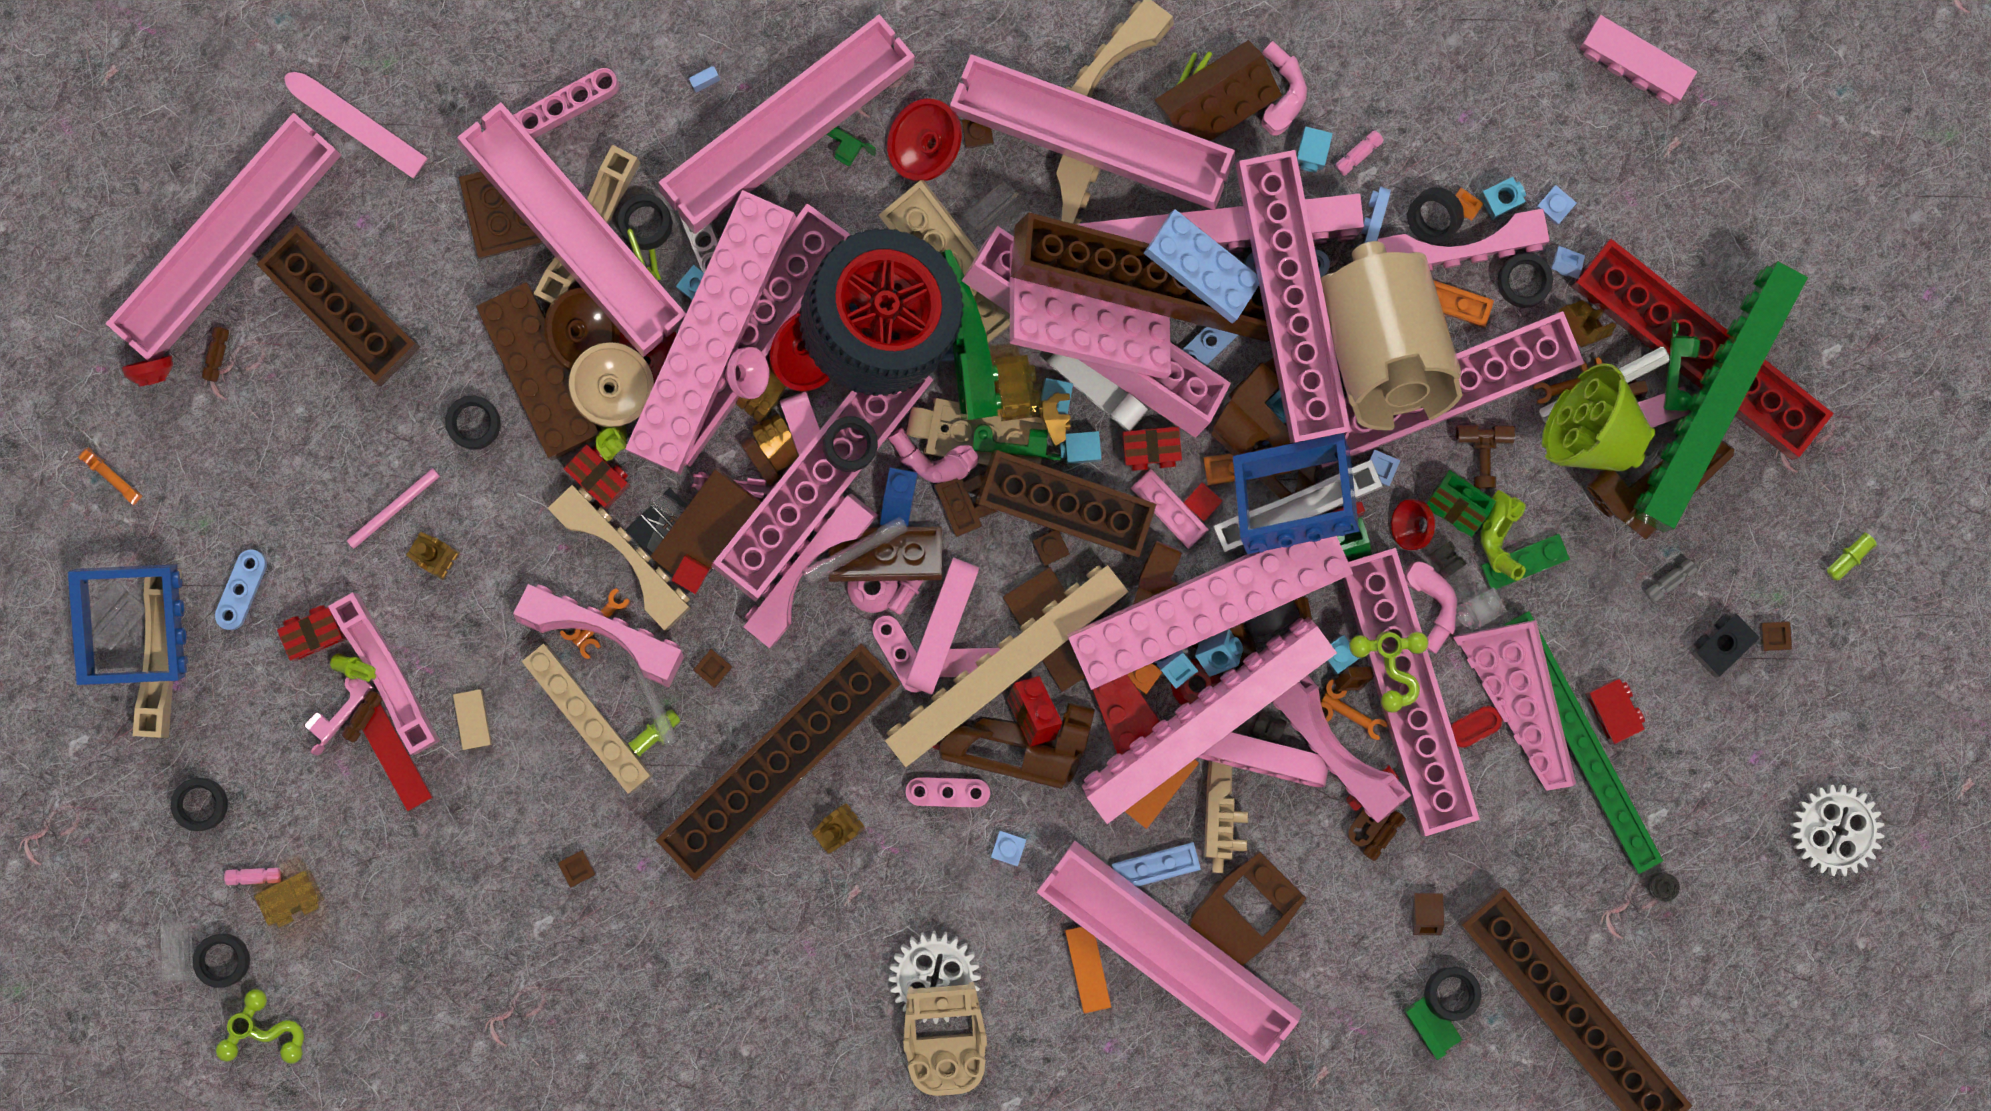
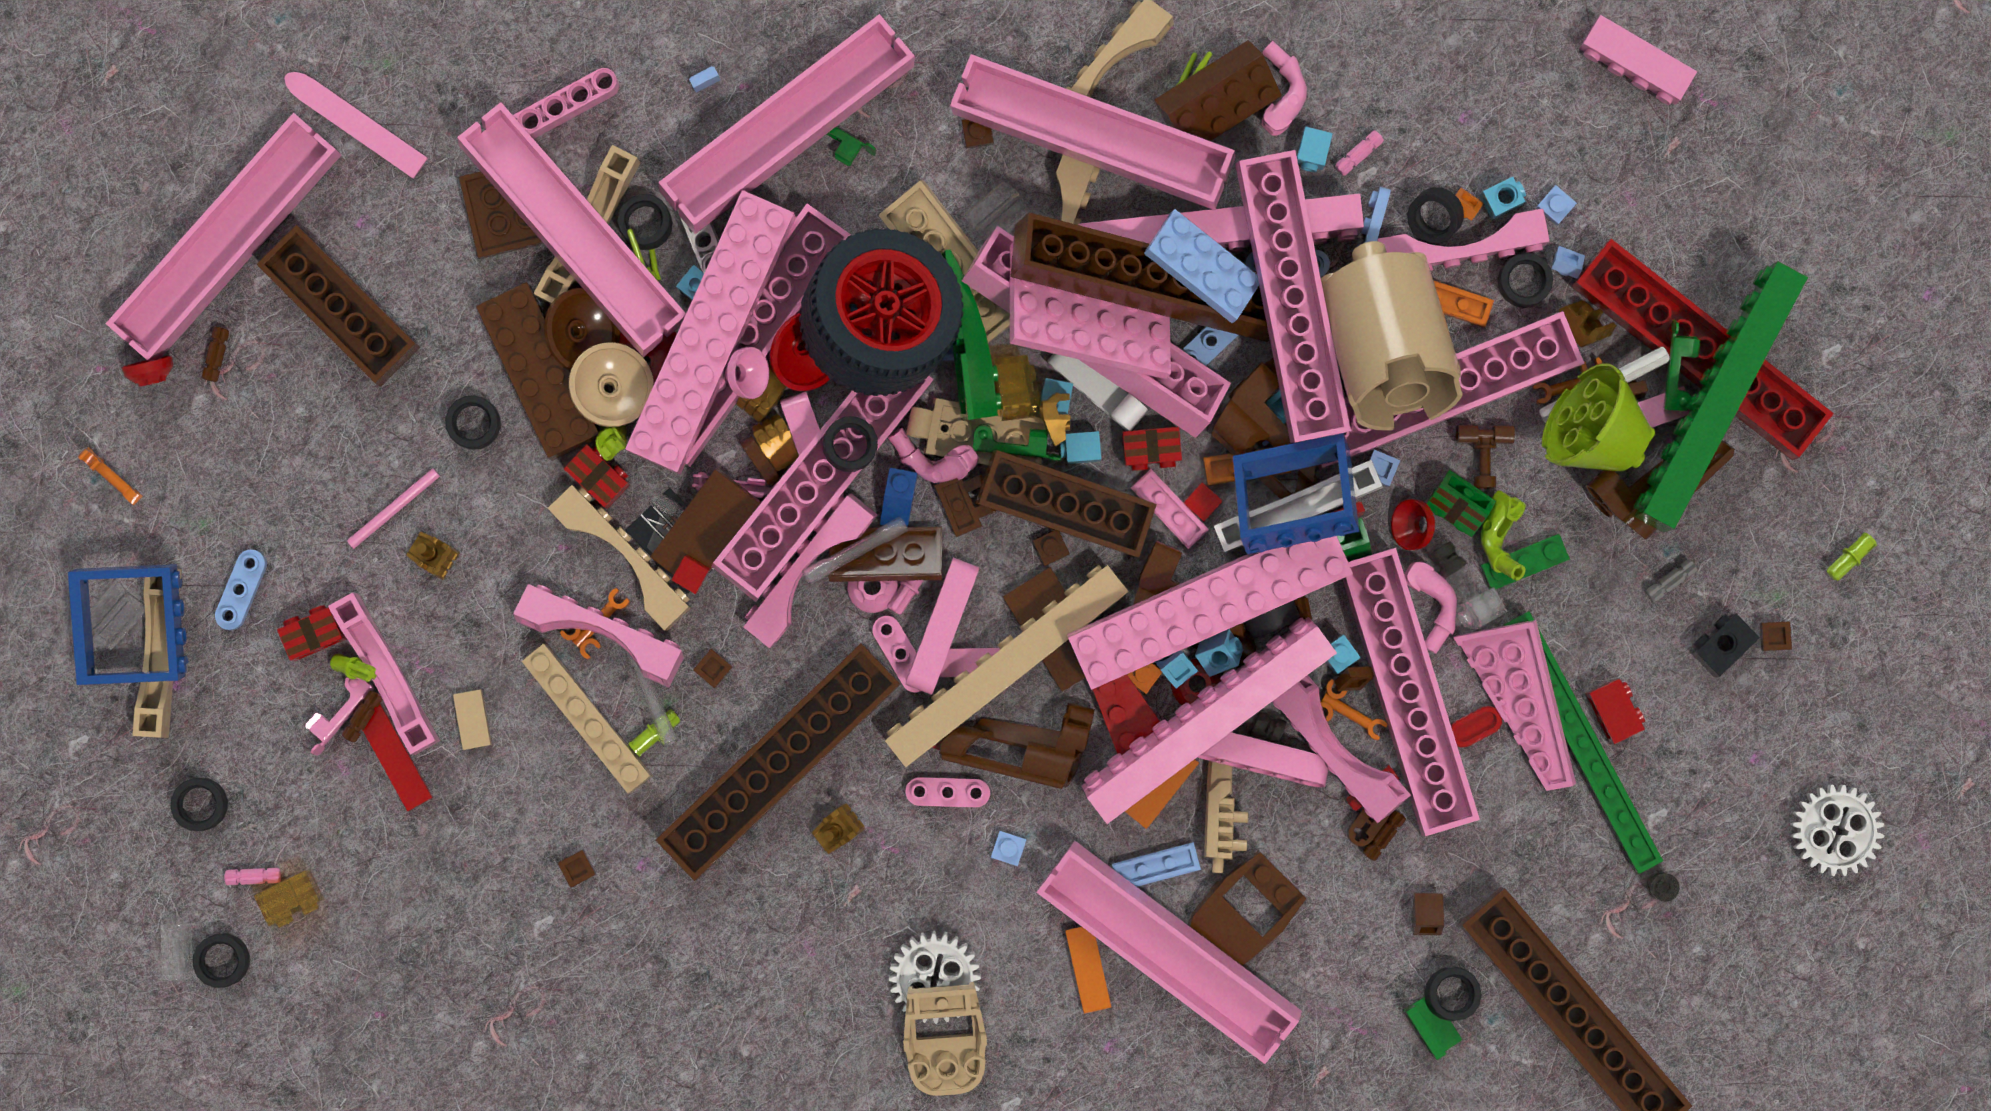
(255, 1001): lime piece -> none
(913, 138): red dish -> none
(1034, 711): red brick -> none
(1416, 643): lime piece -> none

